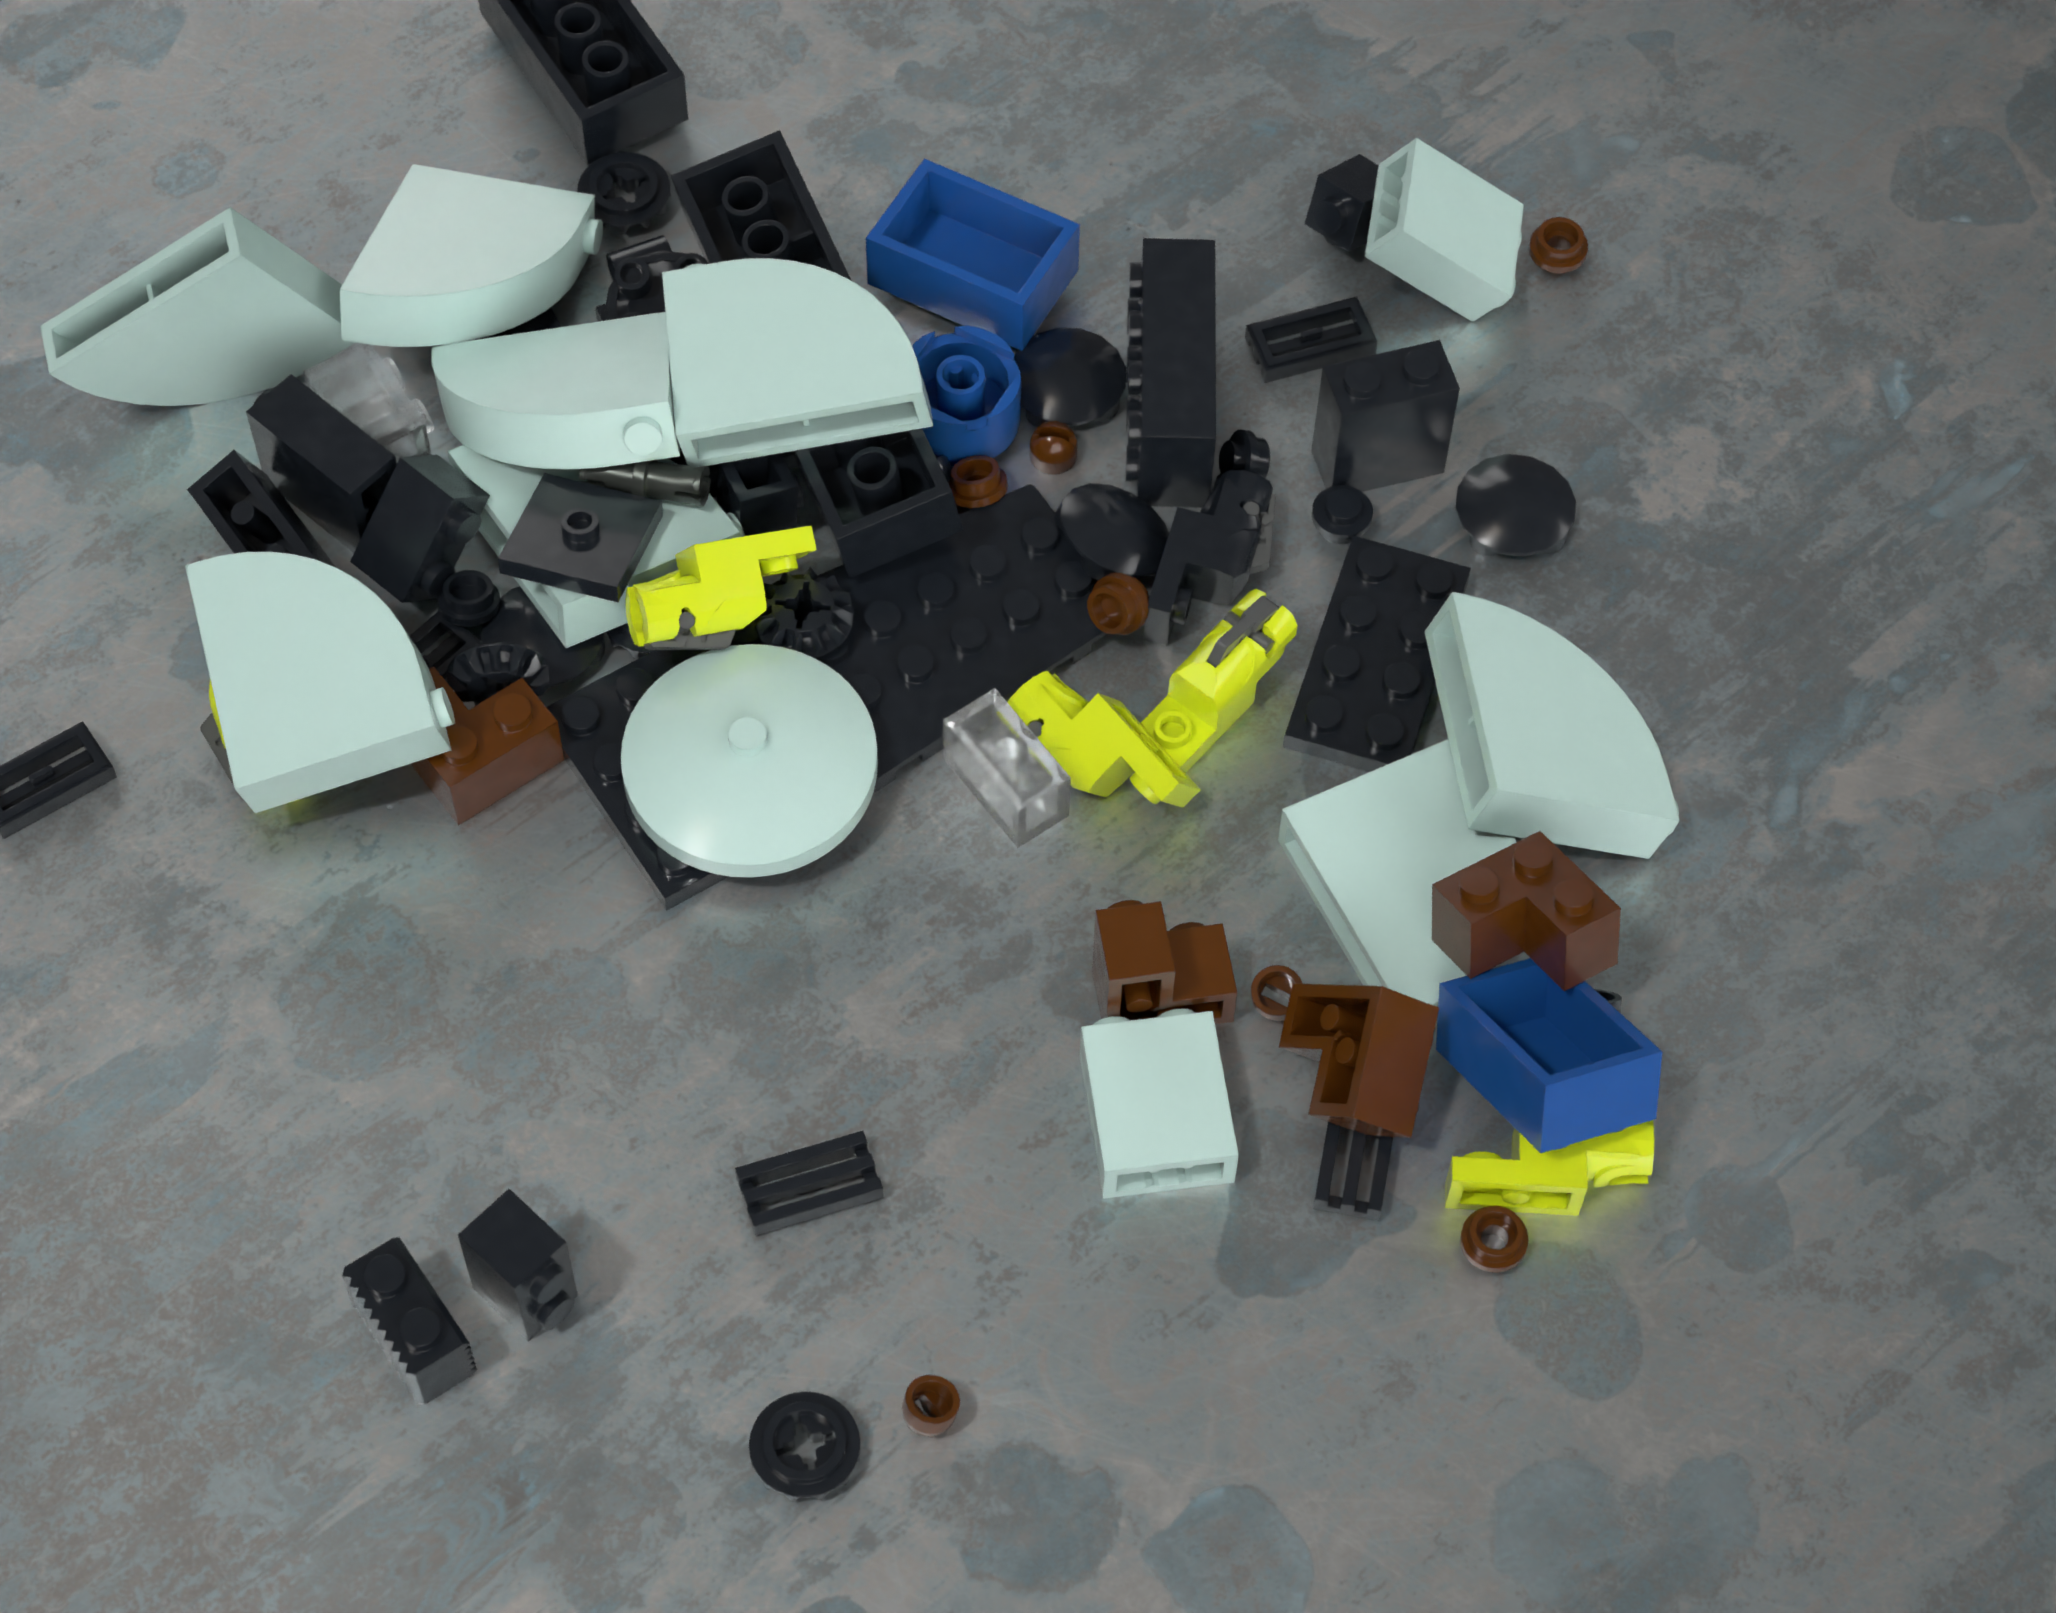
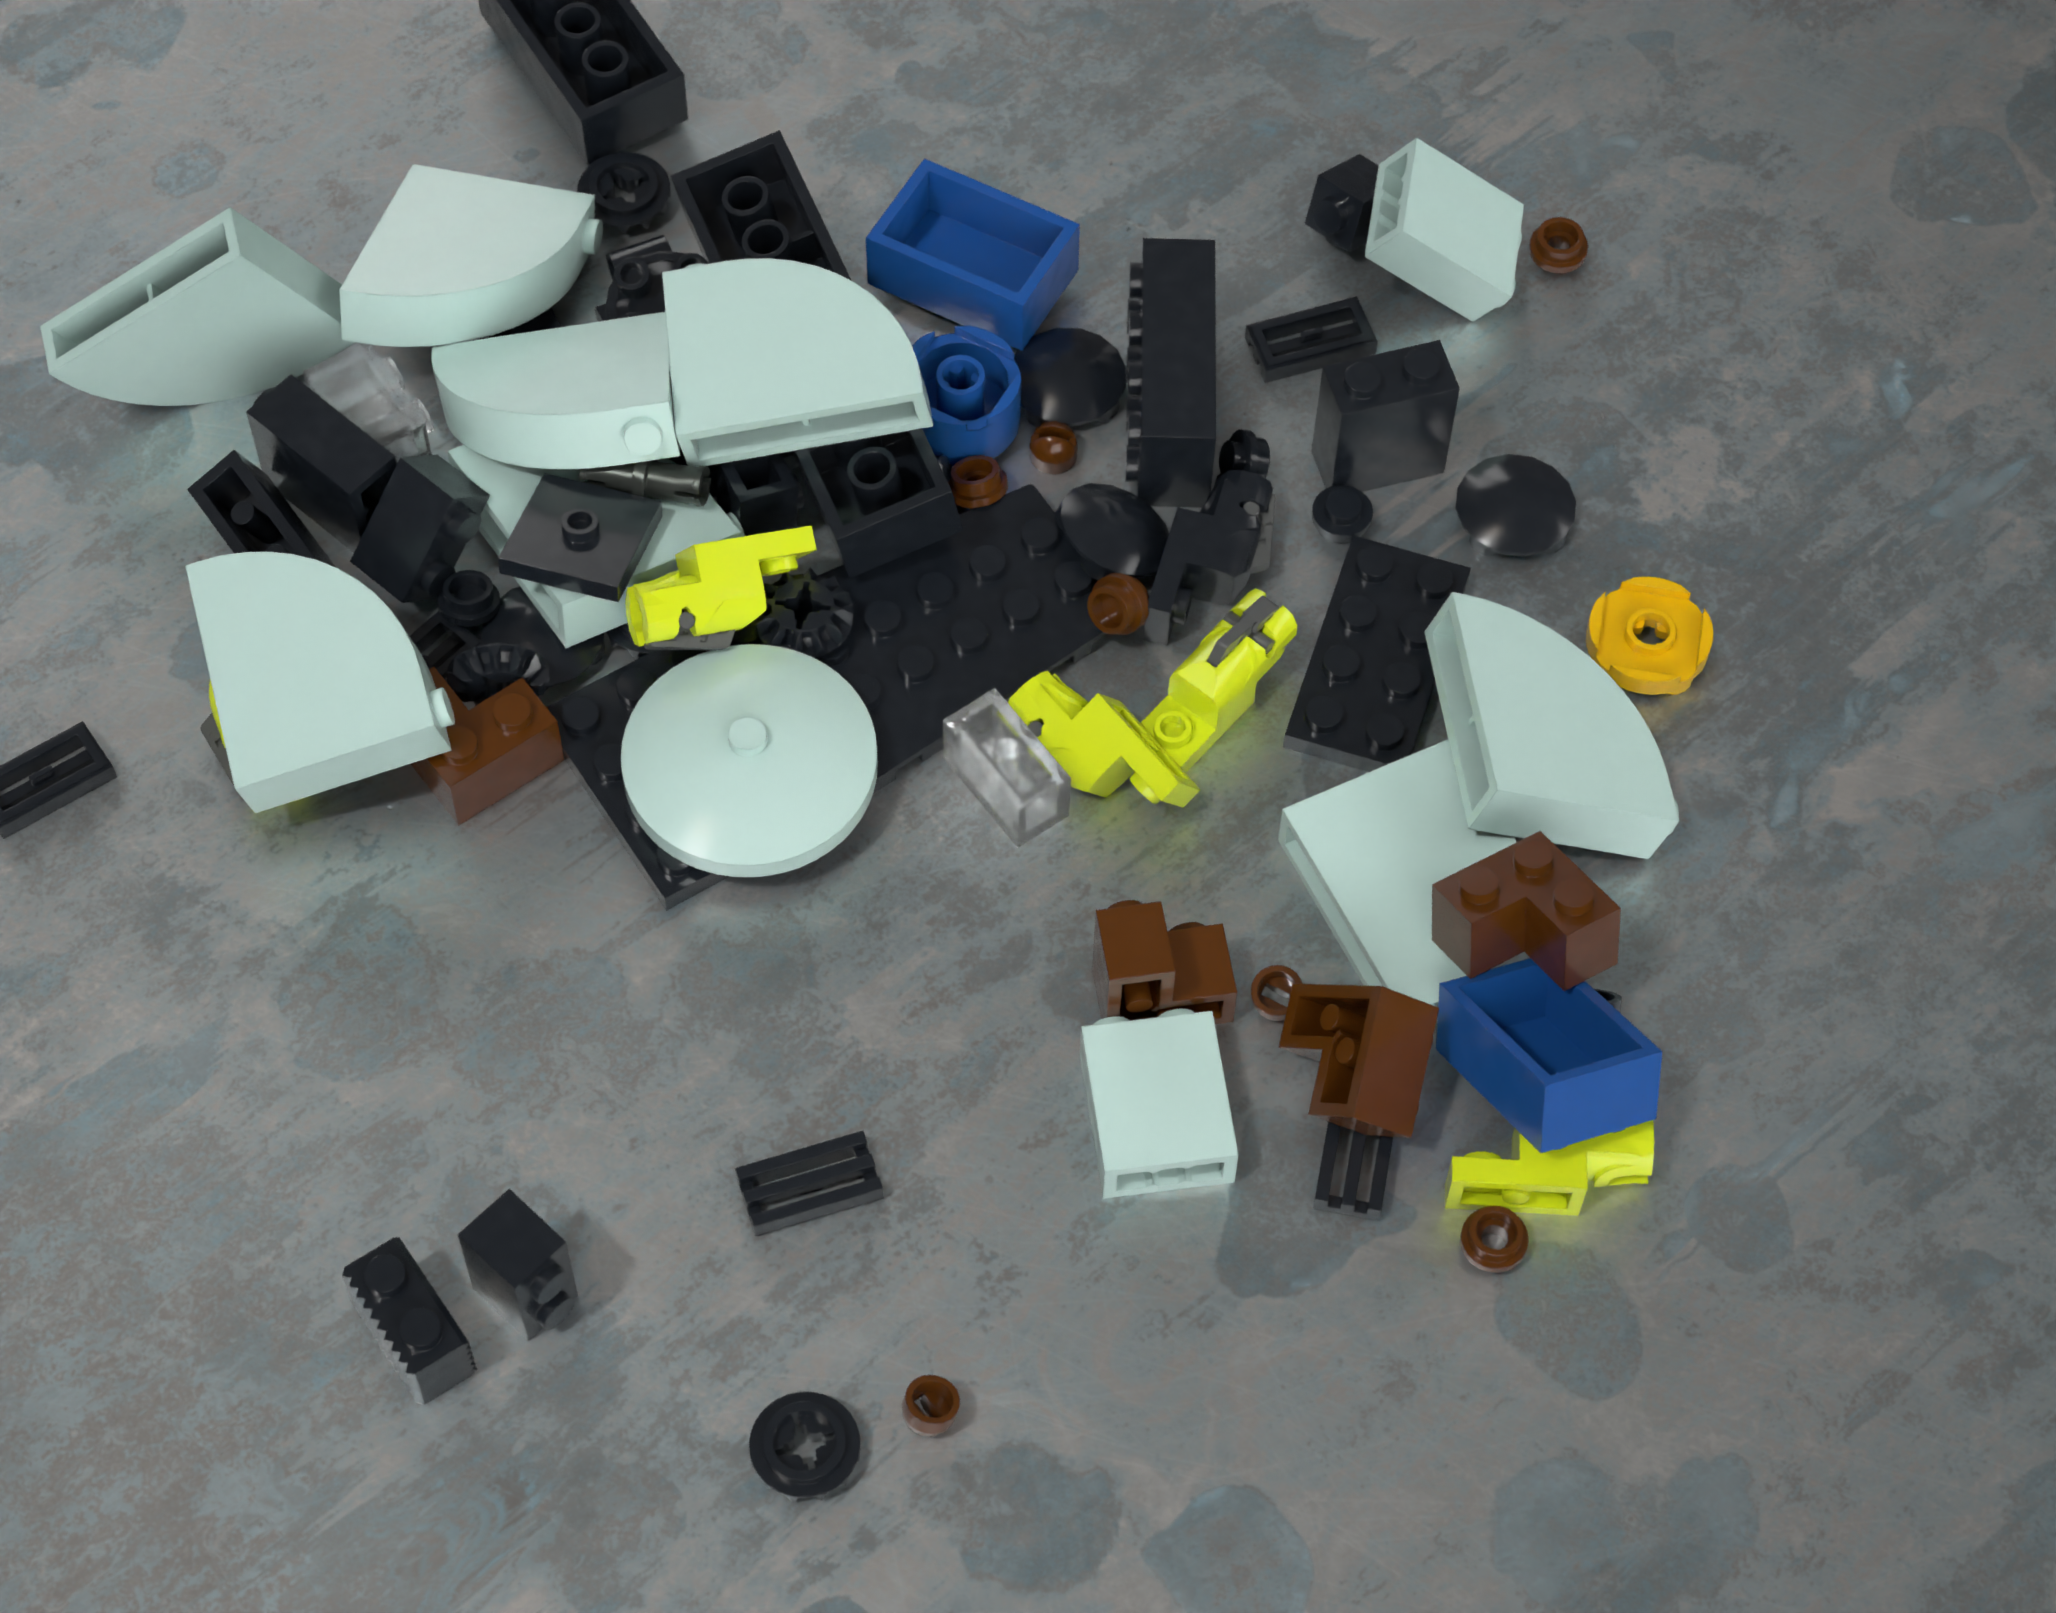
(1642, 666): none -> yellow plate

